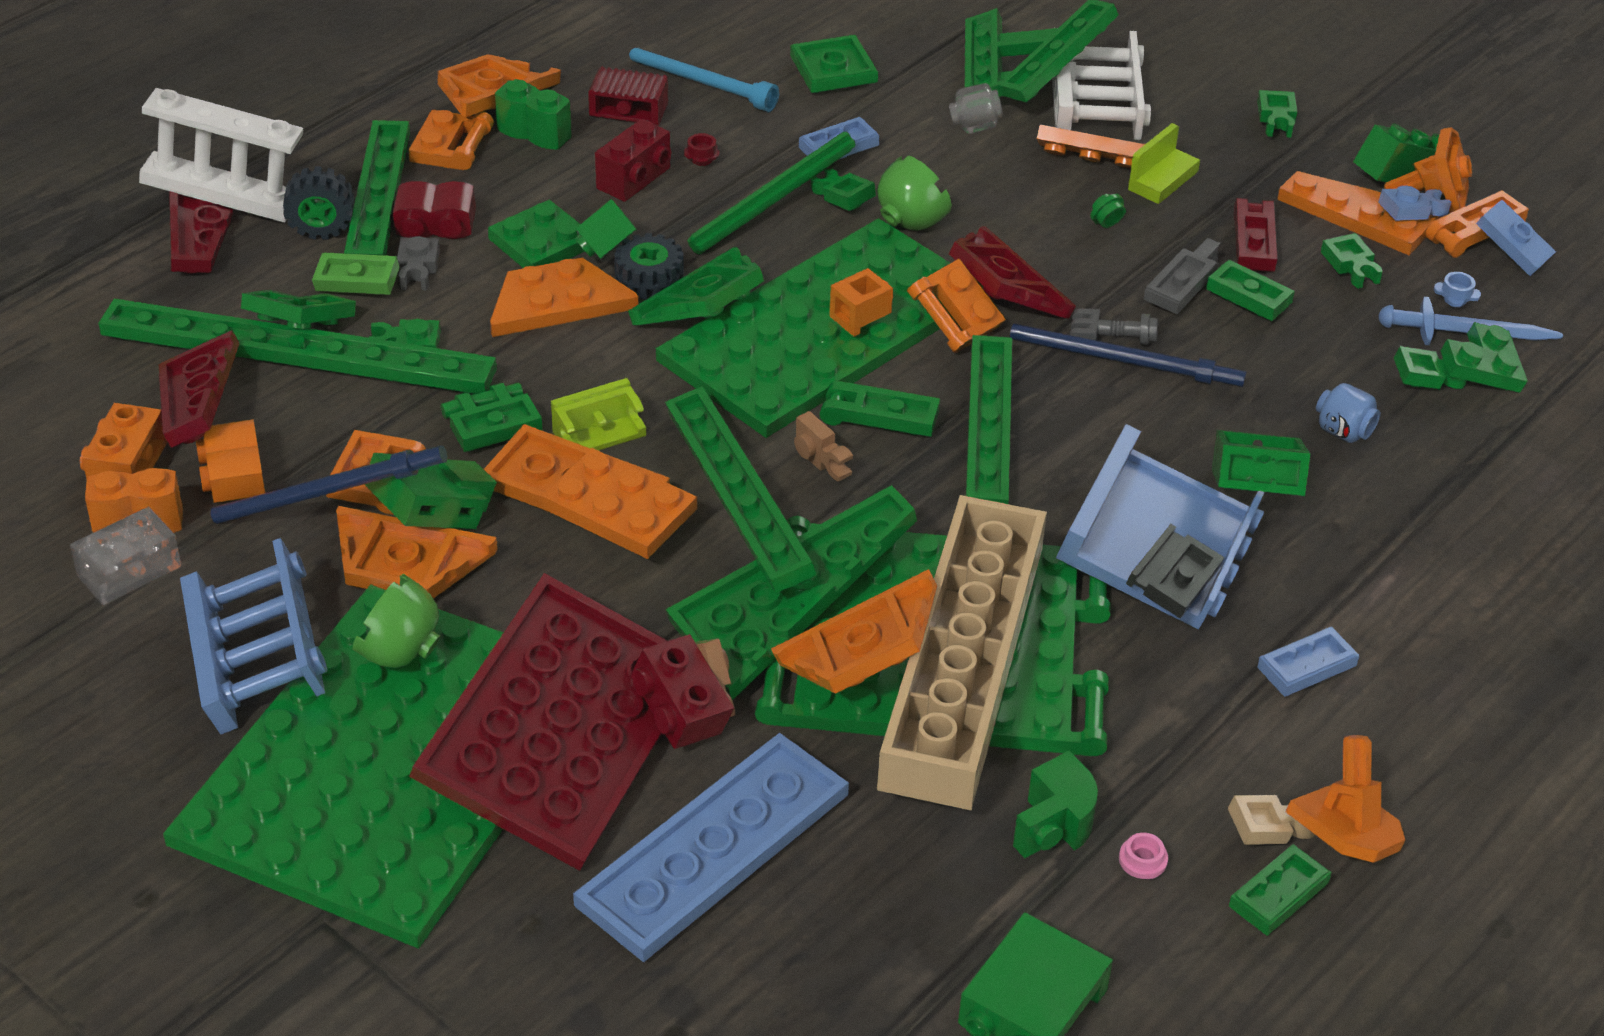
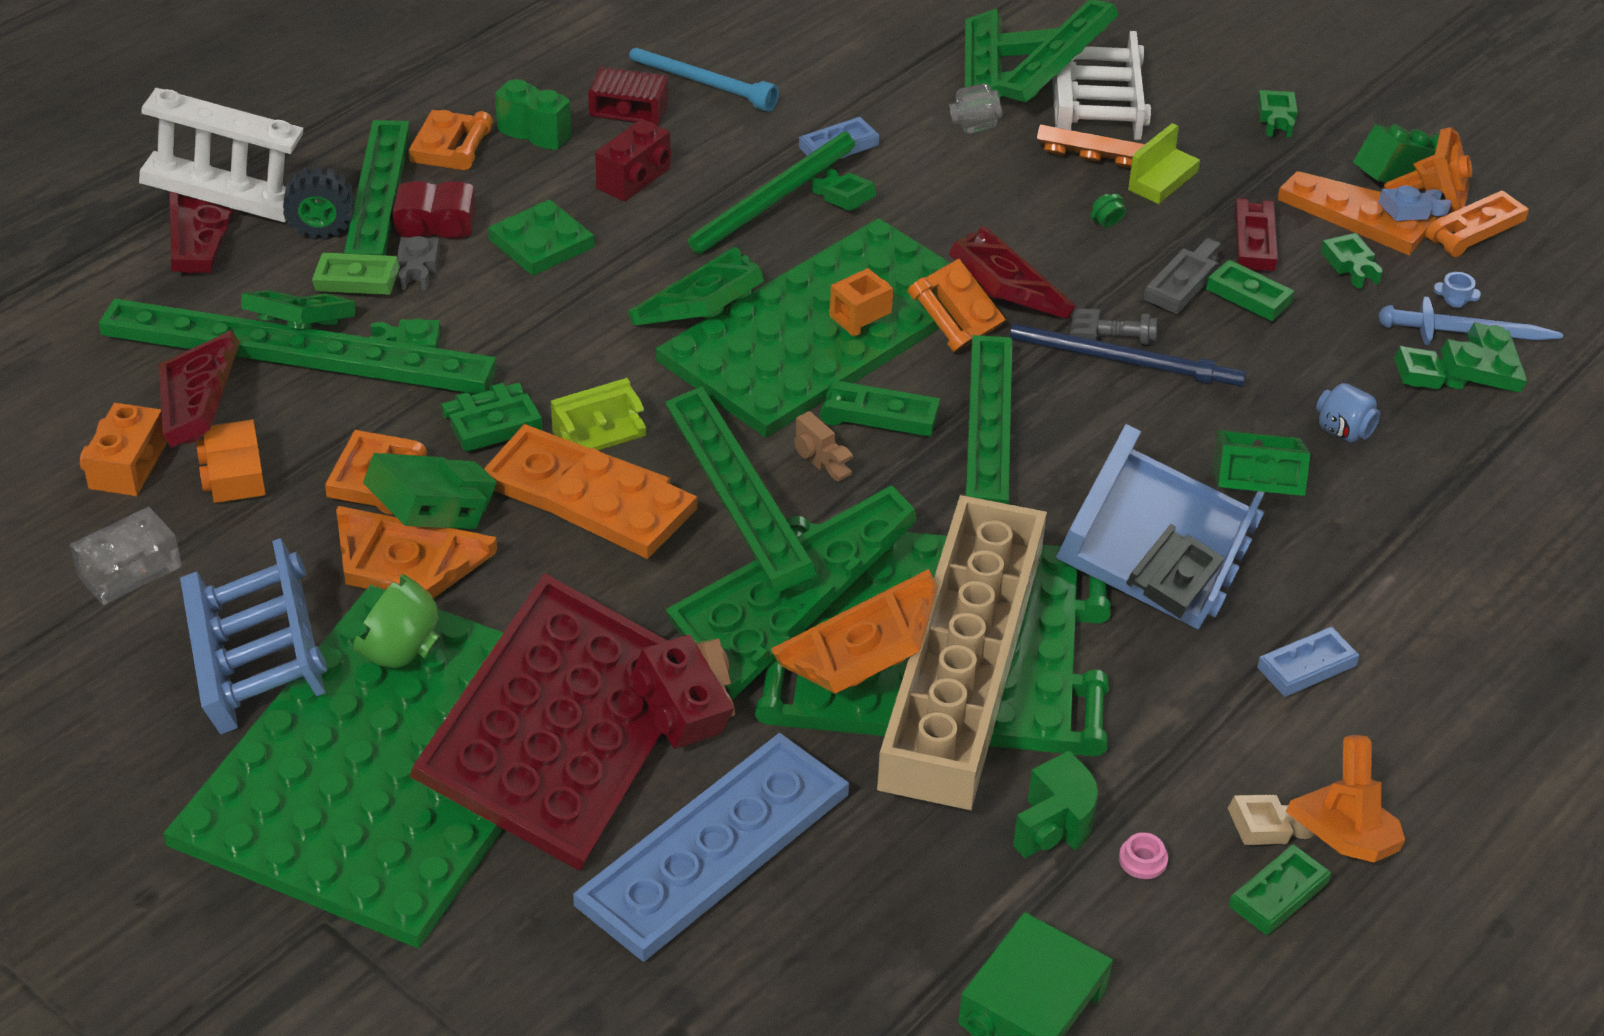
(120, 494): orange brick -> none
(400, 465): dark blue bar -> none
(474, 82): orange wing -> none
(557, 295): orange wing -> none
(604, 230): green brick -> none
(648, 264): black wheel -> none
(701, 149): dark red plate -> none
(833, 63): green plate -> none
(910, 195): bright green cylinder -> none
(1515, 237): medium blue plate -> none

